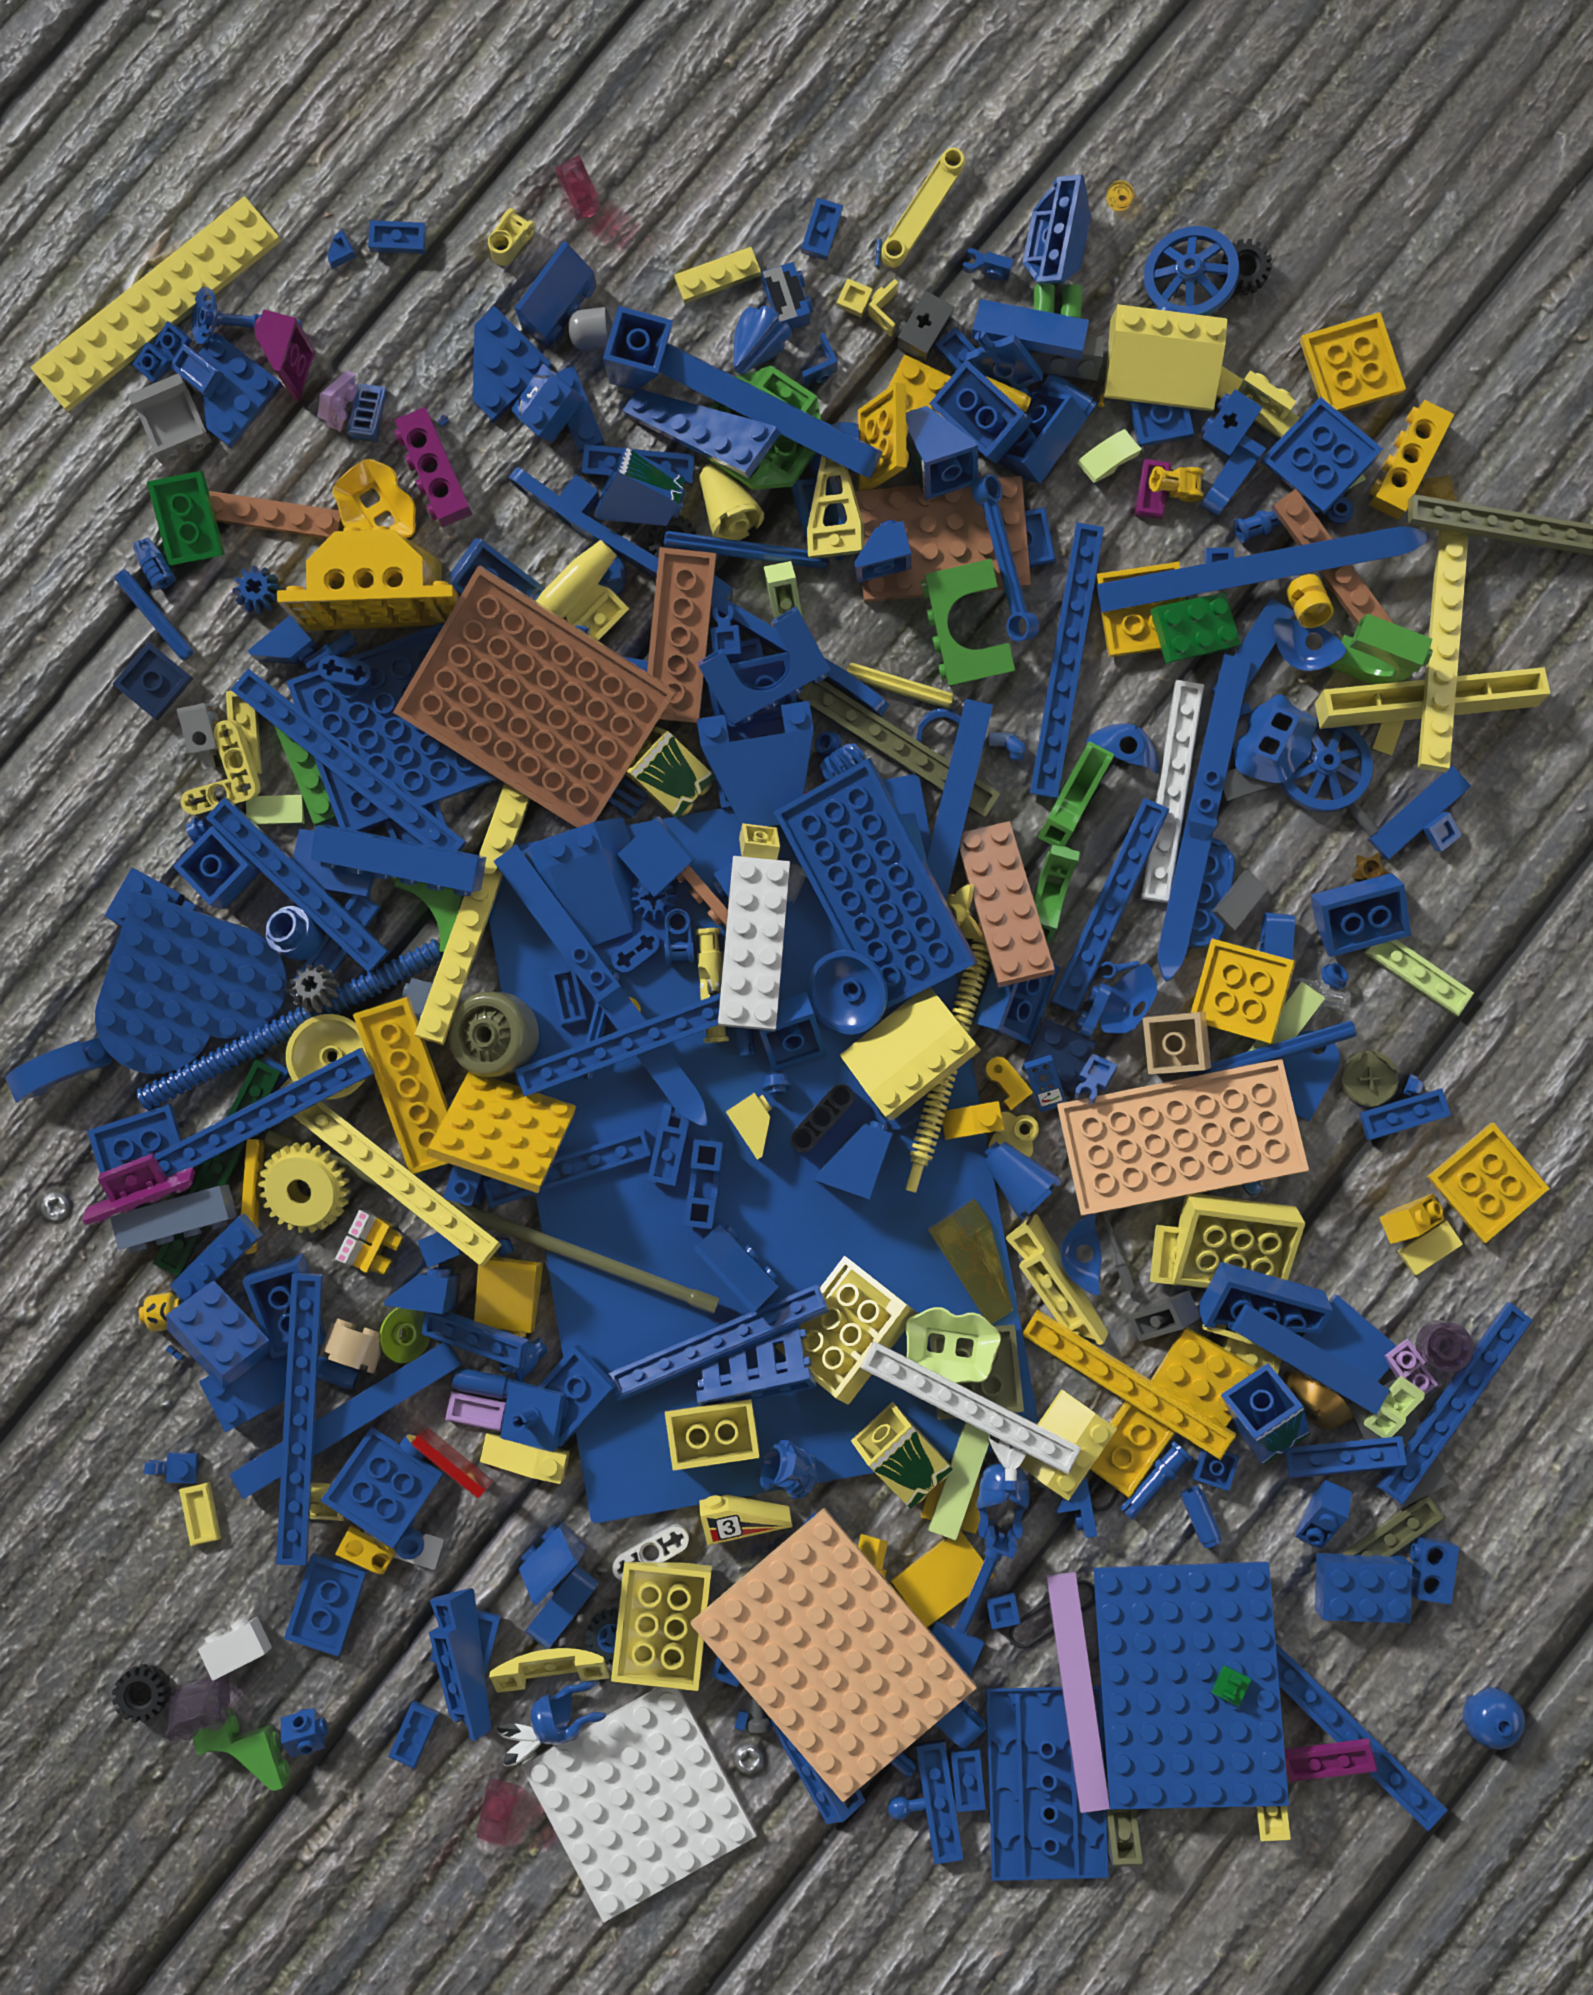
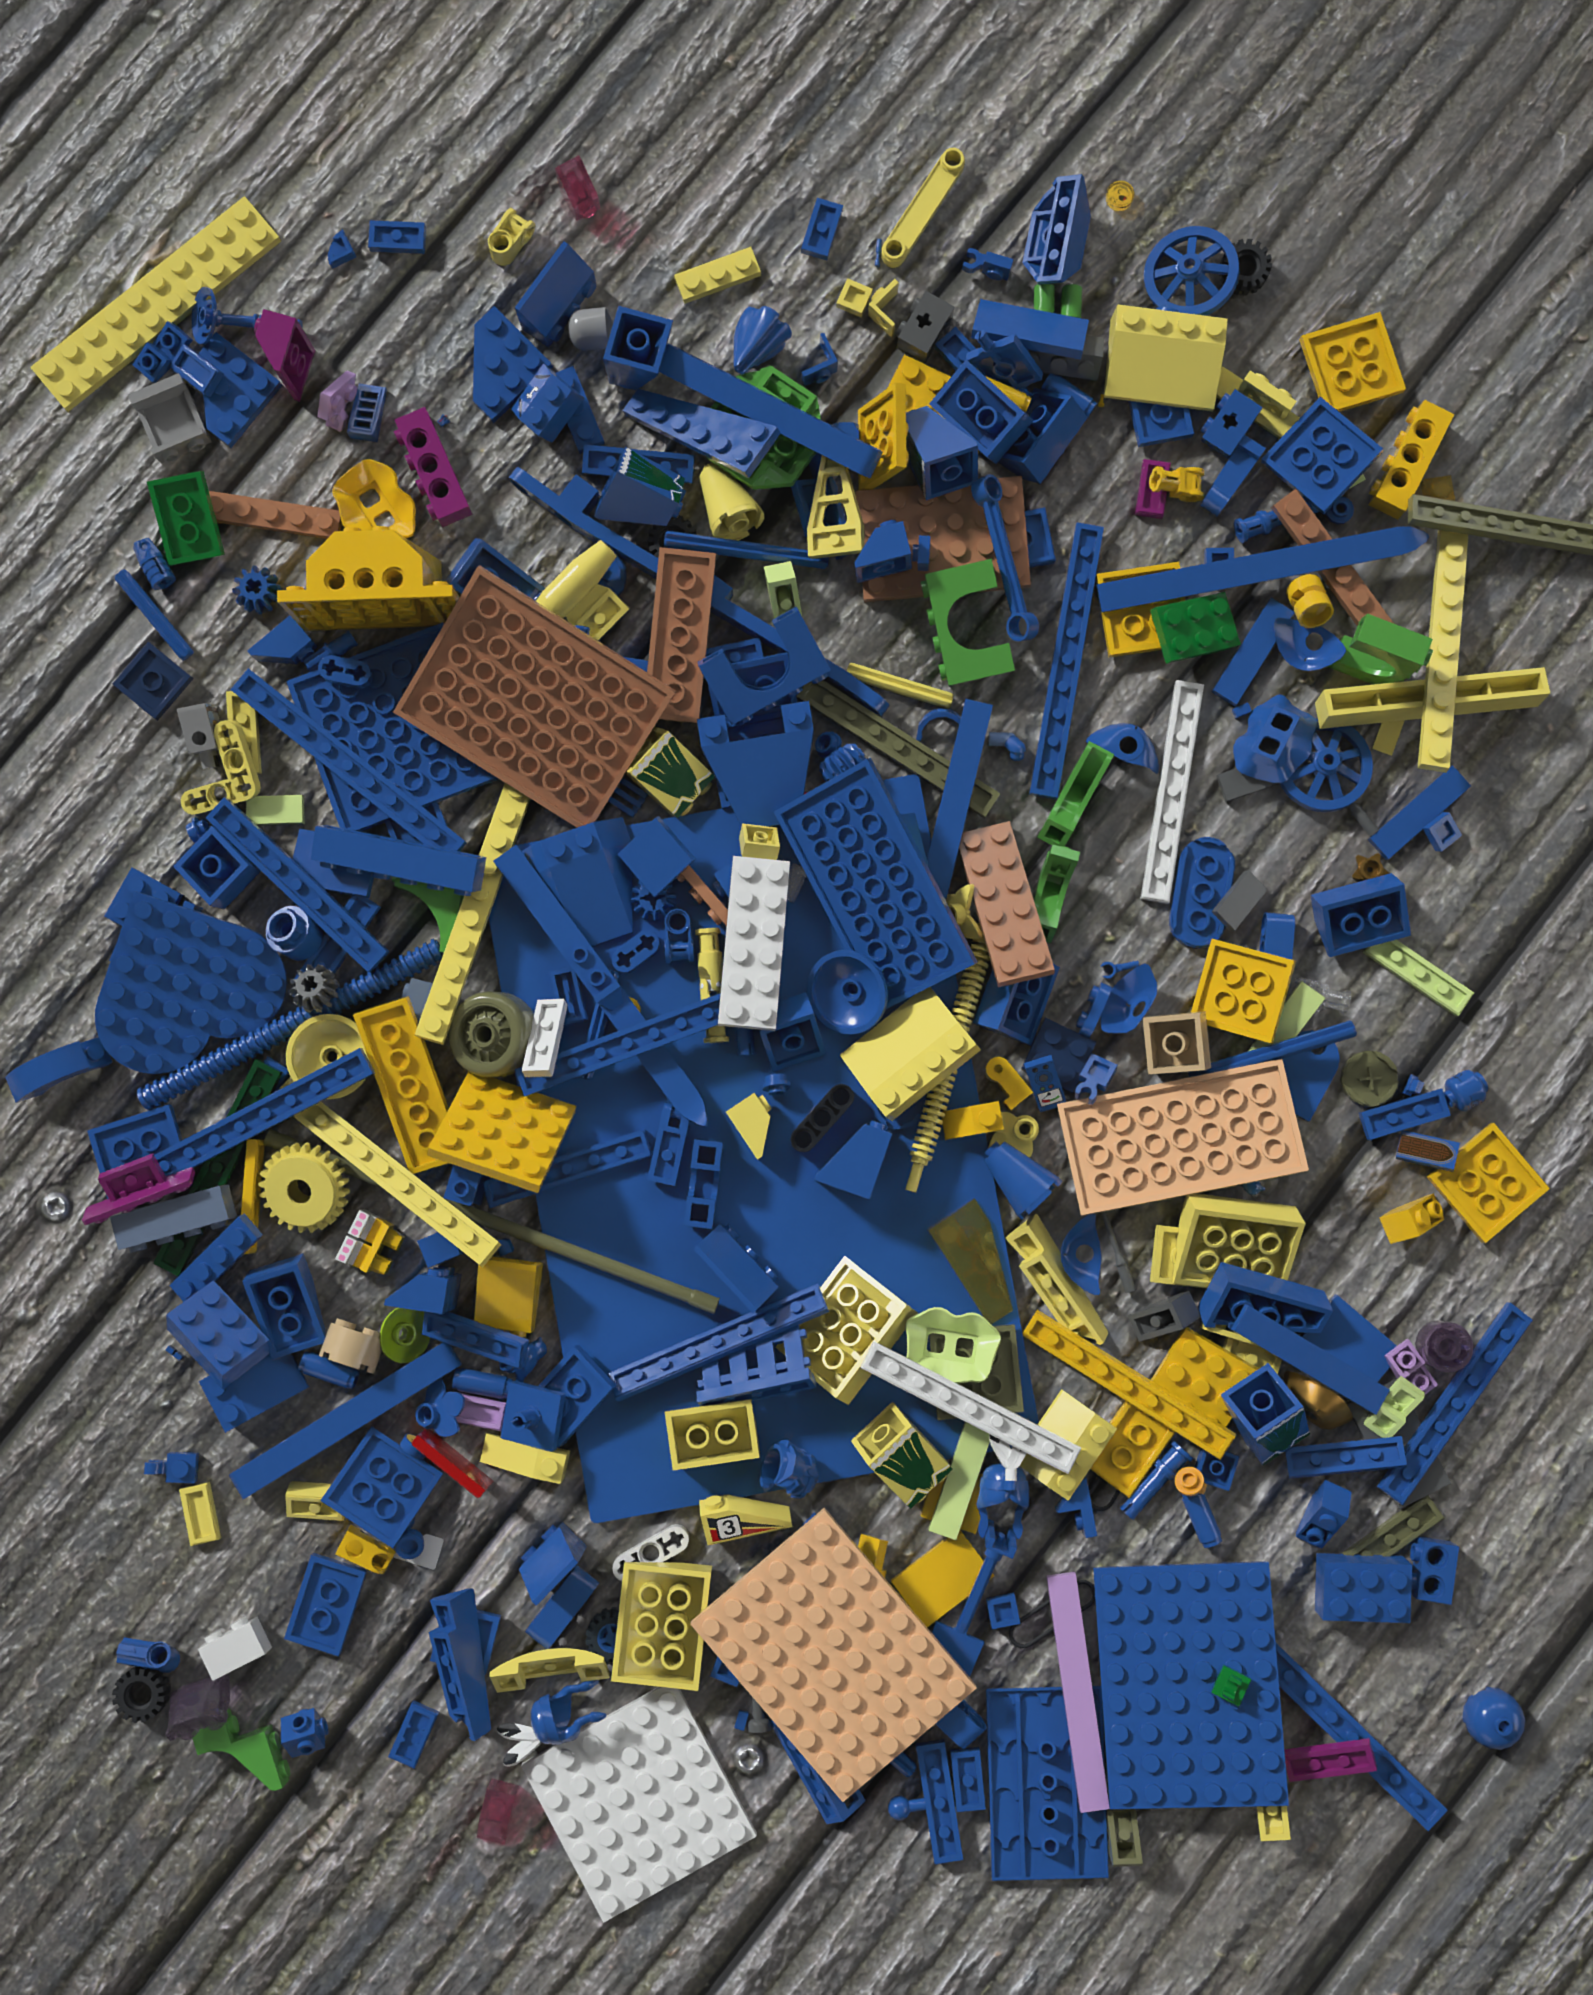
(146, 1655): none -> blue piece
(155, 1310): yellow head -> none
(299, 1419): blue plate -> none
(308, 780): bright green plate -> none
(440, 1410): none -> blue plate
(544, 1038): none -> white plate
(726, 635): blue plate -> none
(786, 296): brick -> none
(921, 553): none -> blue plate
(1108, 455): yellowish green slope -> none
(1110, 905): blue tile -> none
(1190, 1481): none -> light orange plate
(1202, 814): blue piece -> none
(1335, 976): blue plate -> none
(1427, 1150): none -> tile
(1430, 1247): light yellow tile -> none
(1465, 1090): none -> blue head

